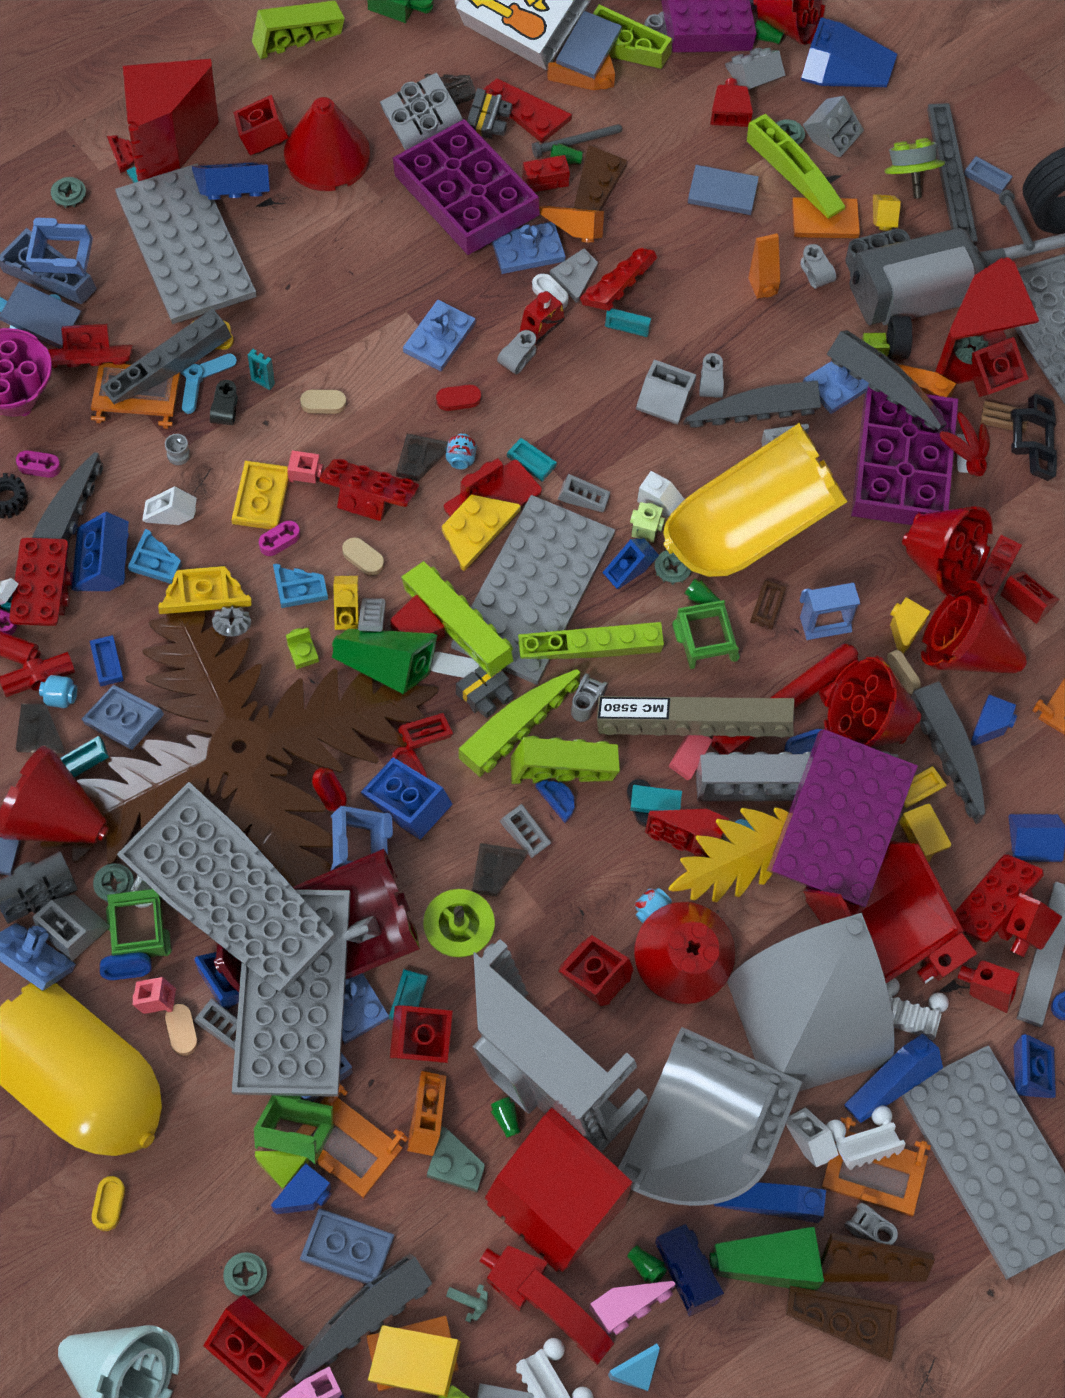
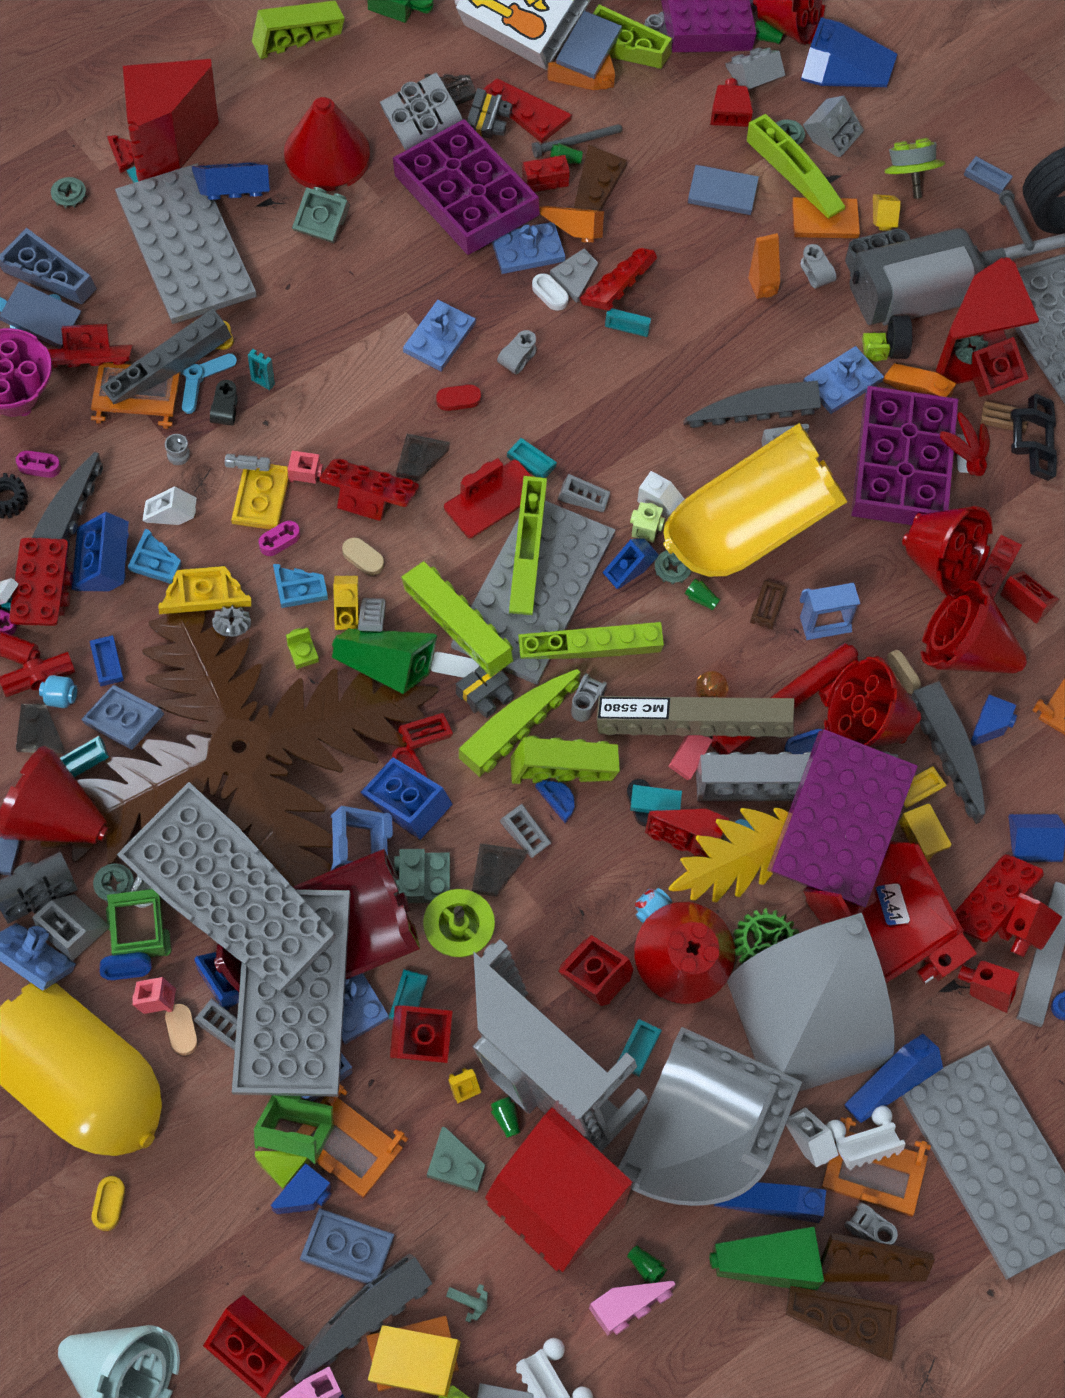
(49, 229): medium blue piece -> none
(236, 1265): sand green gear -> none
(247, 462): none -> light grey axle
(261, 125): red slope -> none
(321, 214): none -> sand green plate
(323, 401): tan tile -> none
(329, 789): red tile -> none
(363, 930): light grey slope -> none
(417, 618): red torso -> none
(422, 874): none -> sand green plate
(427, 1114): orange slope -> none
(461, 451): medium azure head -> none
(464, 1085): none -> yellow tile
(476, 526): yellow wing -> none
(510, 1272): red torso -> none
(528, 545): none -> lime slope
(542, 315): red torso -> none
(566, 1315): red slope -> none
(637, 1370): medium azure slope -> none
(641, 1044): none -> teal tile
(666, 392): light grey slope -> none
(684, 635): bright green piece -> none
(689, 1269): clear blue wedge -> none
(711, 685): none -> clear orange piece
(712, 376): light grey piece -> none
(755, 925): none -> bright green gear
(884, 376): dark grey slope -> none
(893, 904): none -> sticker
(907, 623): yellow slope -> none
(913, 1017): white gear -> none
(952, 172): dark grey plate -> none
(1034, 1068): blue slope -> none

